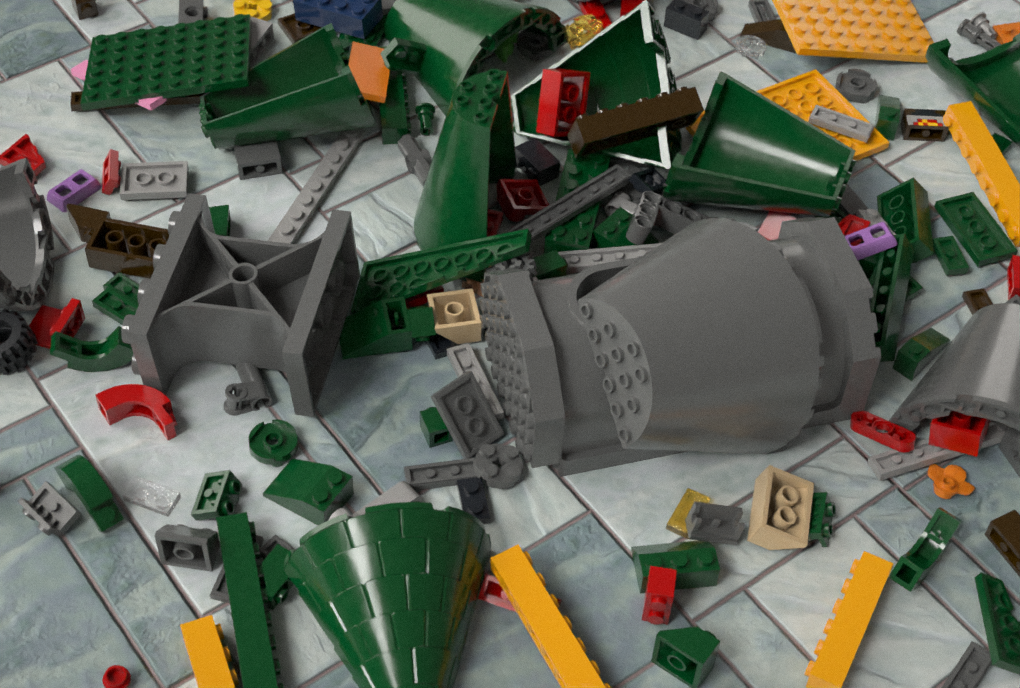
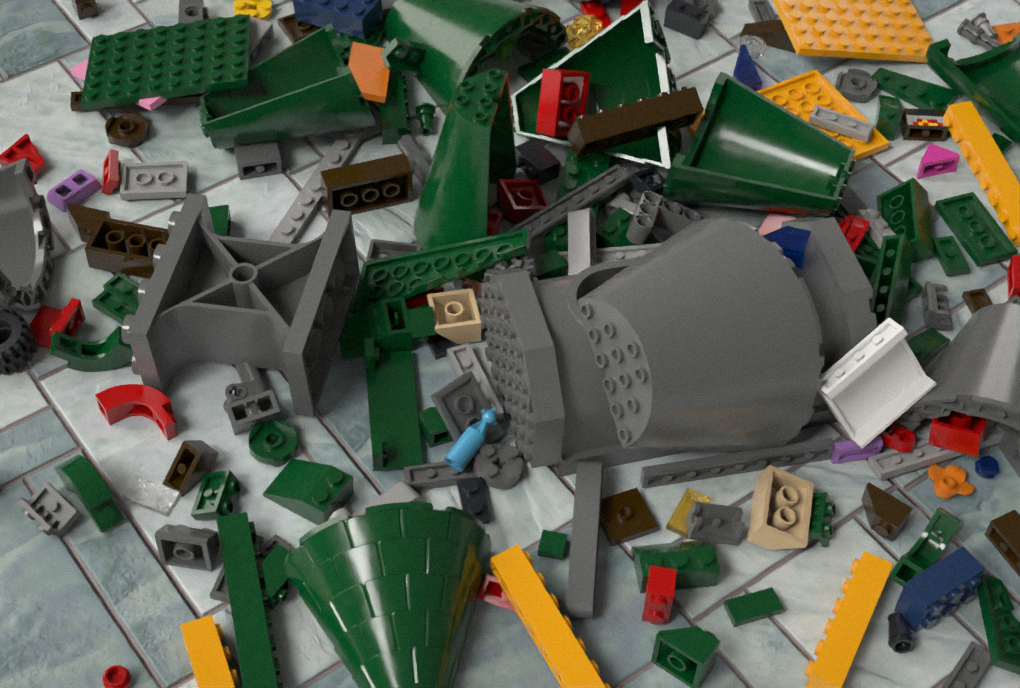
(117, 132): none -> dark brown plate
(190, 466): none -> dark brown slope
(253, 410): none -> dark grey brick
(367, 185): none -> dark brown brick
(390, 248): none -> dark grey piece
(392, 408): none -> dark green bracket
(470, 441): none -> dark azure wheel
(535, 68): none -> dark green tile
(552, 544): none -> dark green tile
(581, 240): none -> light grey beam
(585, 540): none -> dark grey beam
(626, 517): none -> dark brown plate
(736, 463): none -> dark grey tile
(746, 71): none -> clear blue slope
(753, 607): none -> dark green tile
(793, 242): none -> clear blue slope
(850, 451): none -> medium lavender tile
(871, 245): medium lavender piece -> none
(874, 383): none -> white panel
(884, 512): none -> dark brown slope
(899, 634): none -> black cone
(914, 91): none -> dark green wing
(935, 307): none -> dark grey hinge
(937, 162): none -> dark pink slope
(939, 590): none -> dark blue brick
(987, 467): none -> clear blue plate

